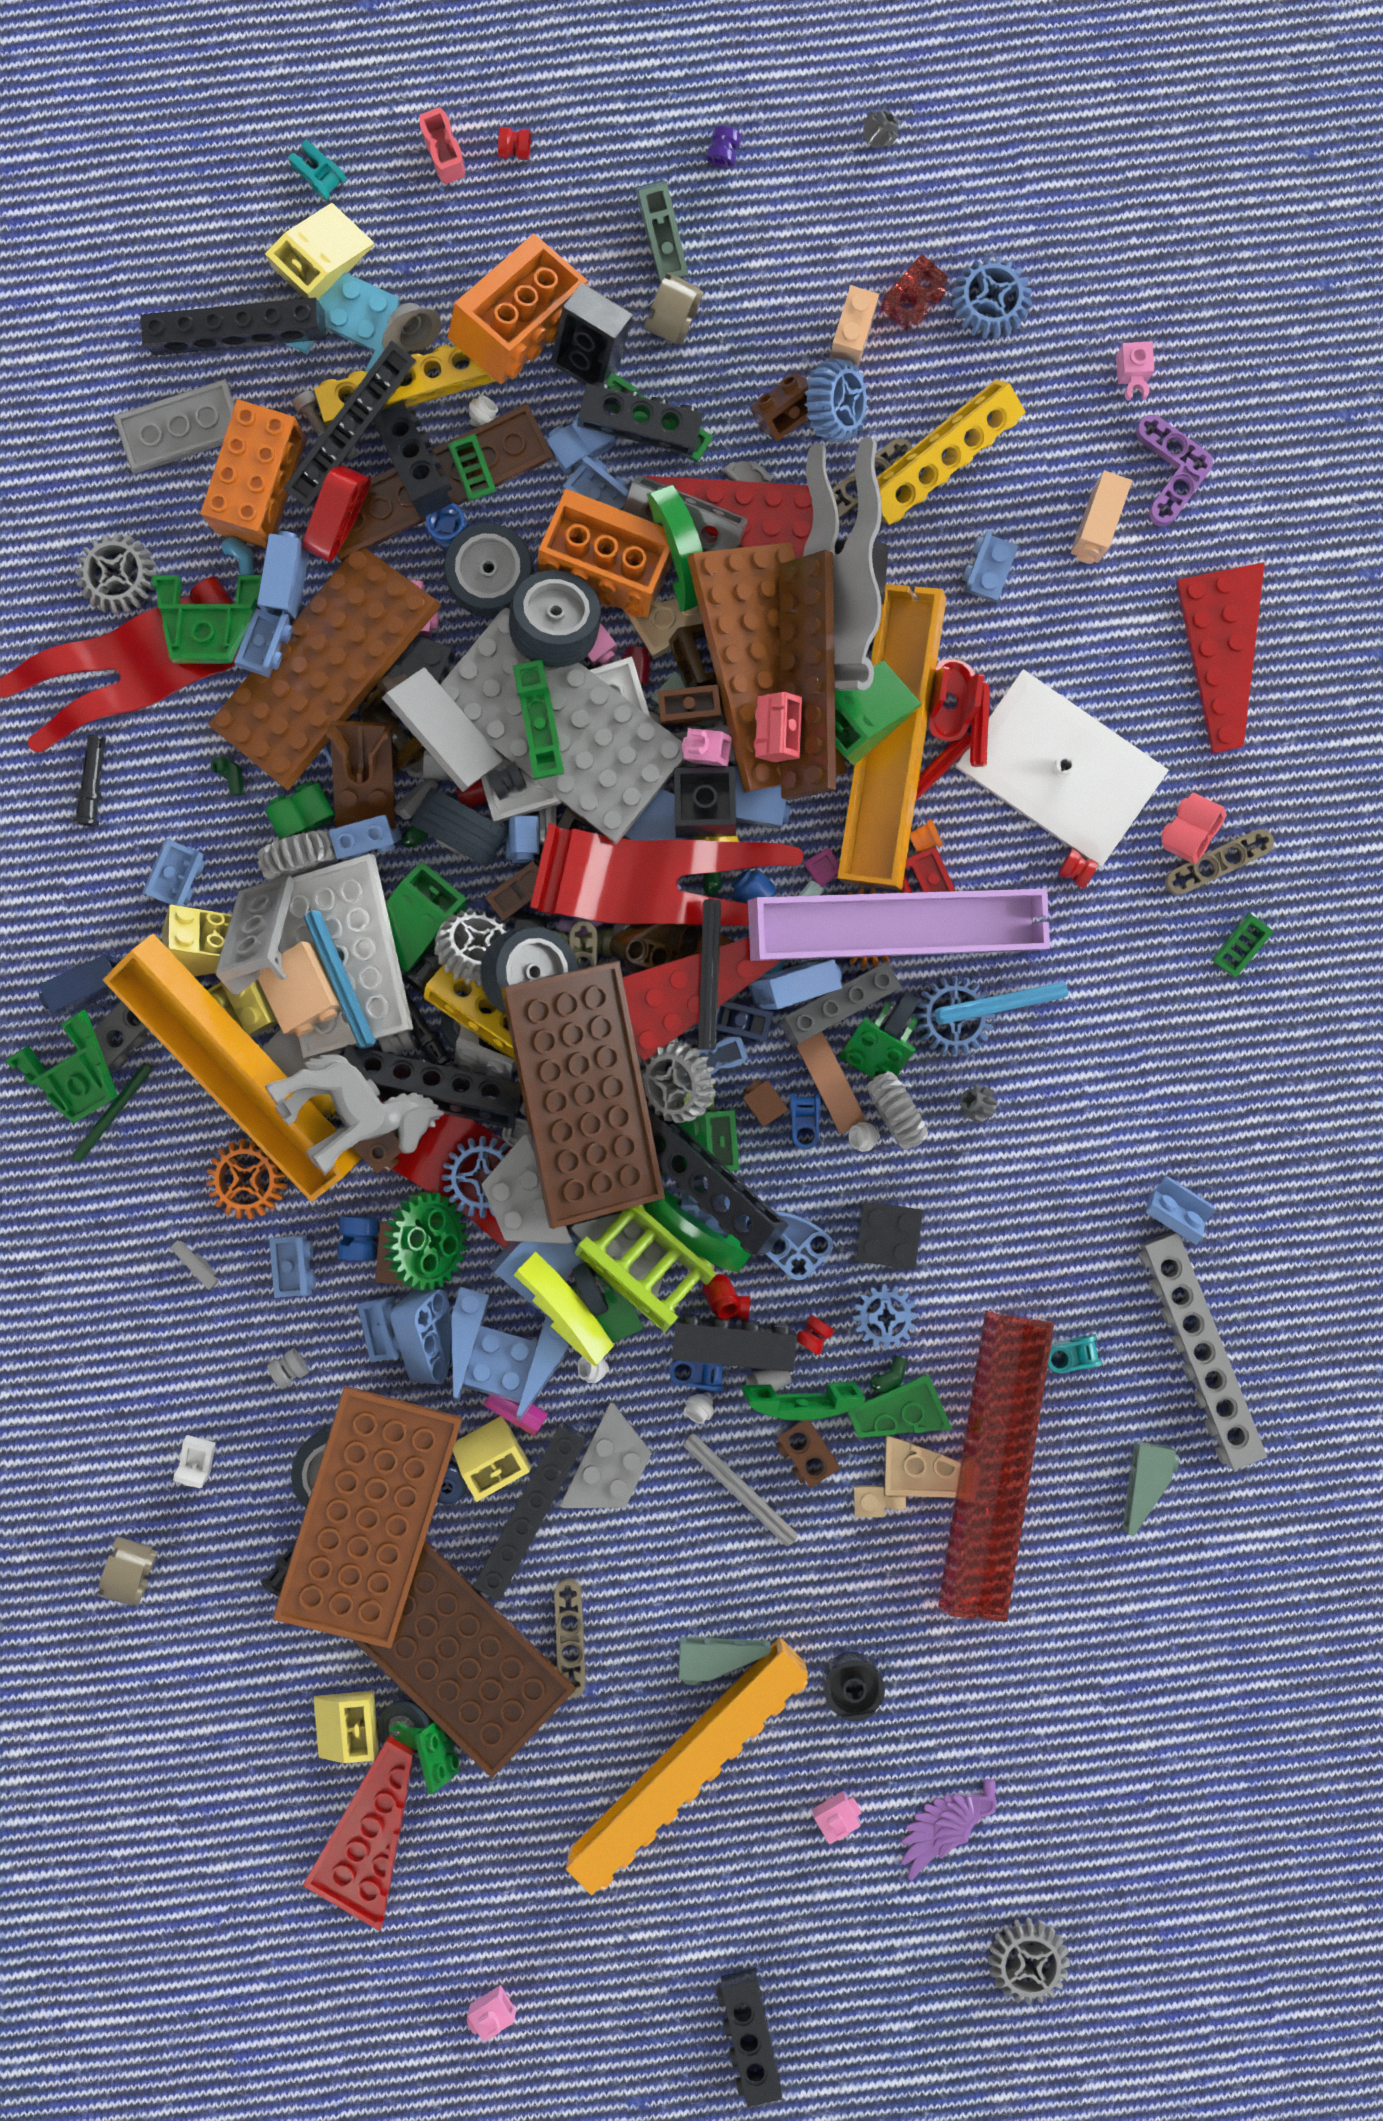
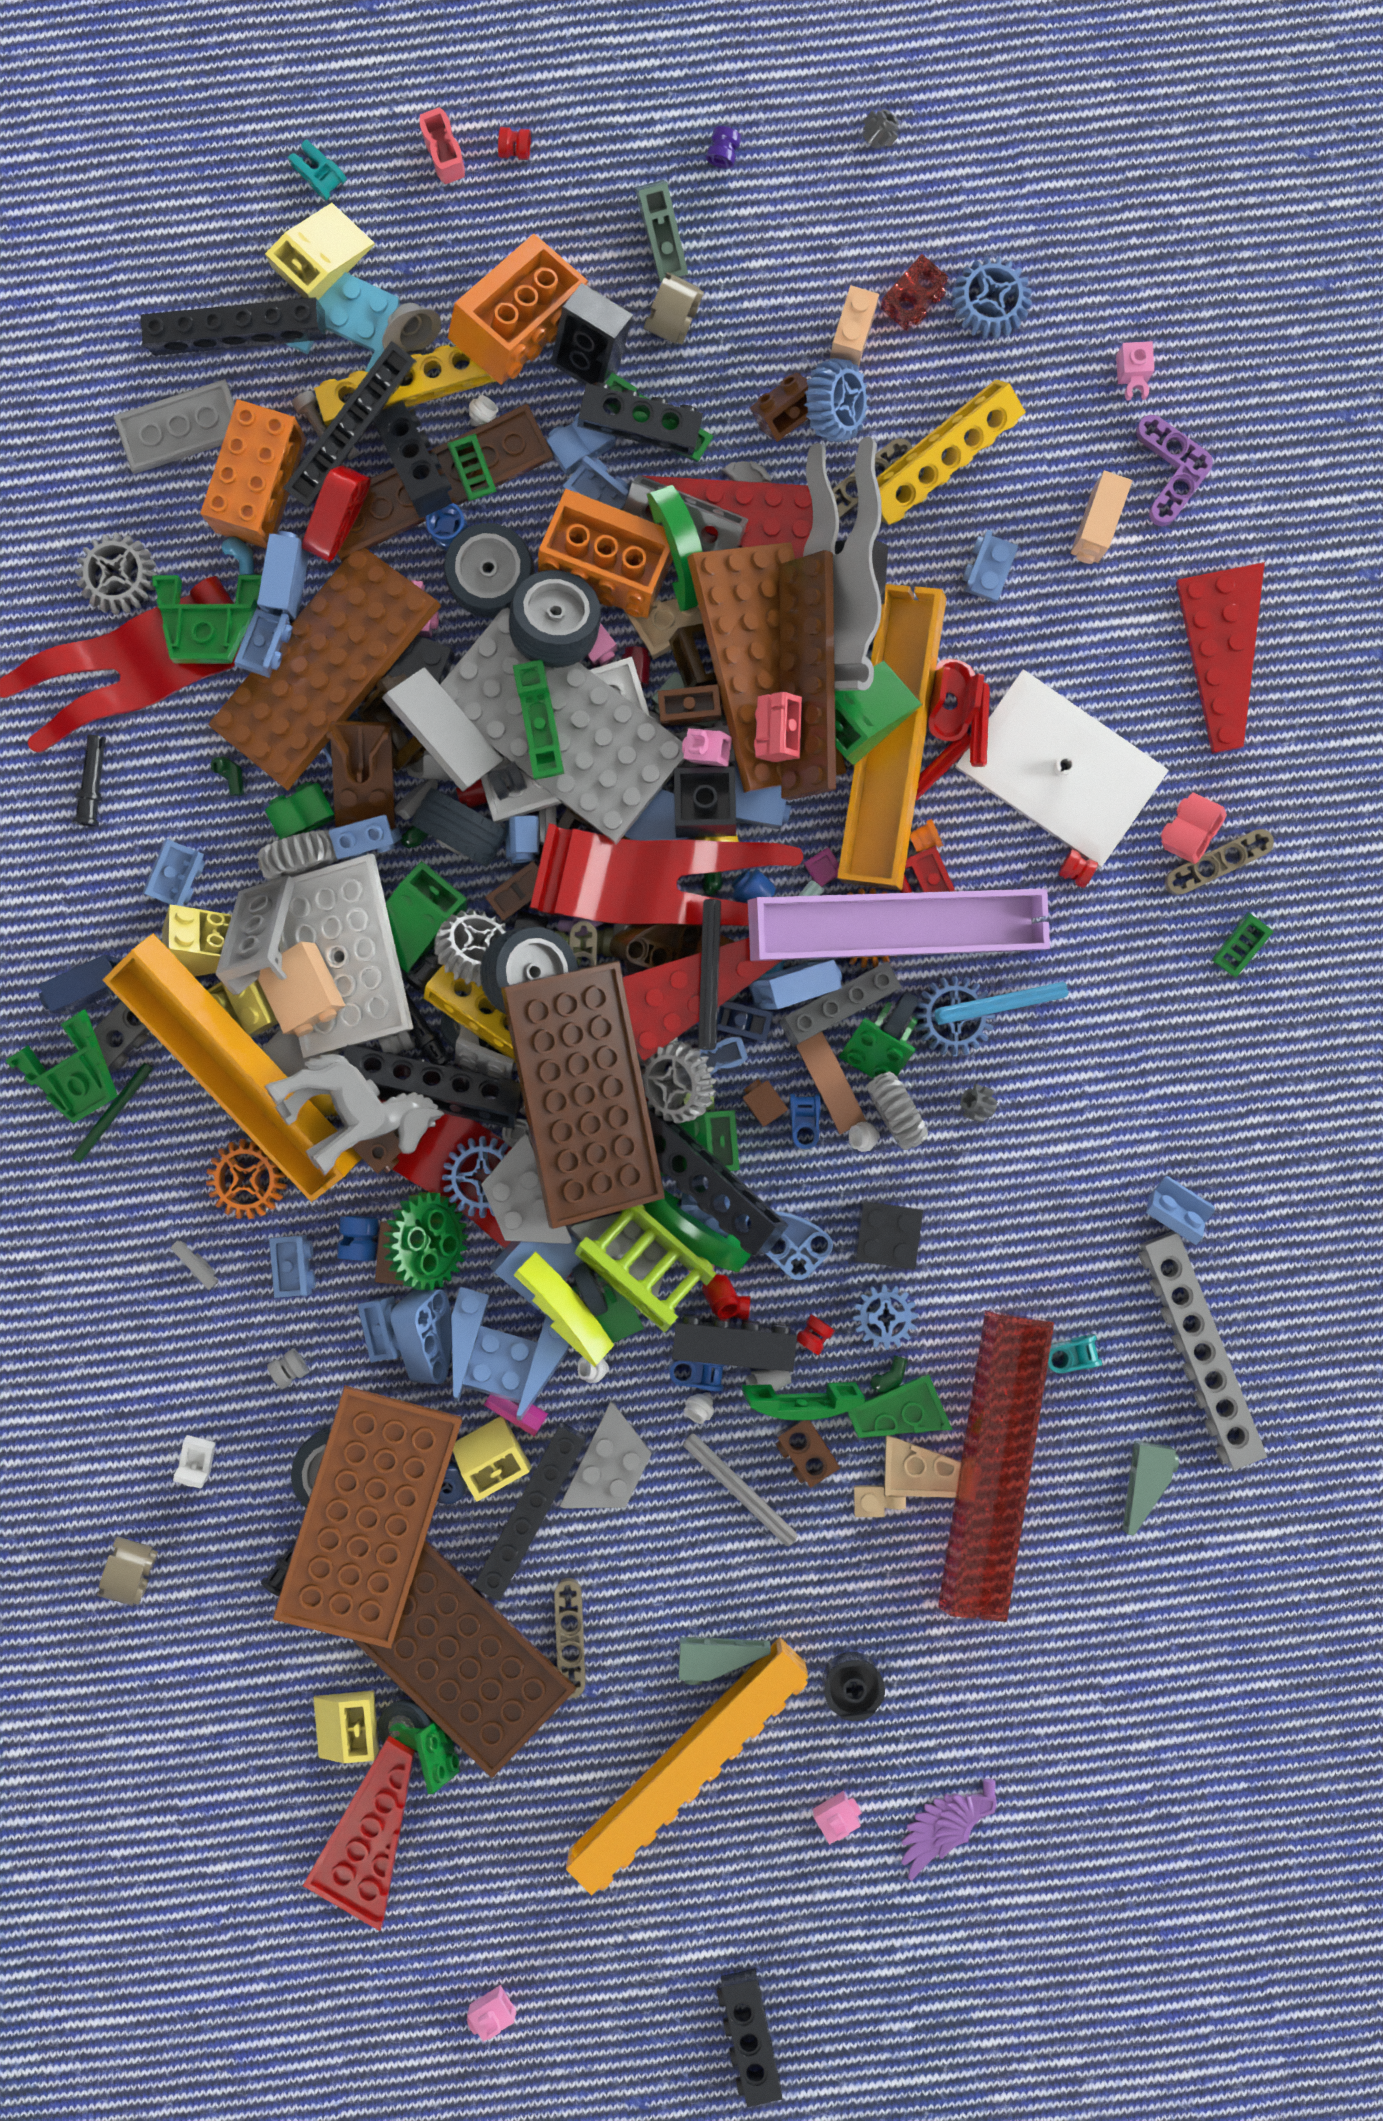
(339, 979): dark azure axle -> none
(1011, 1977): light grey gear -> none

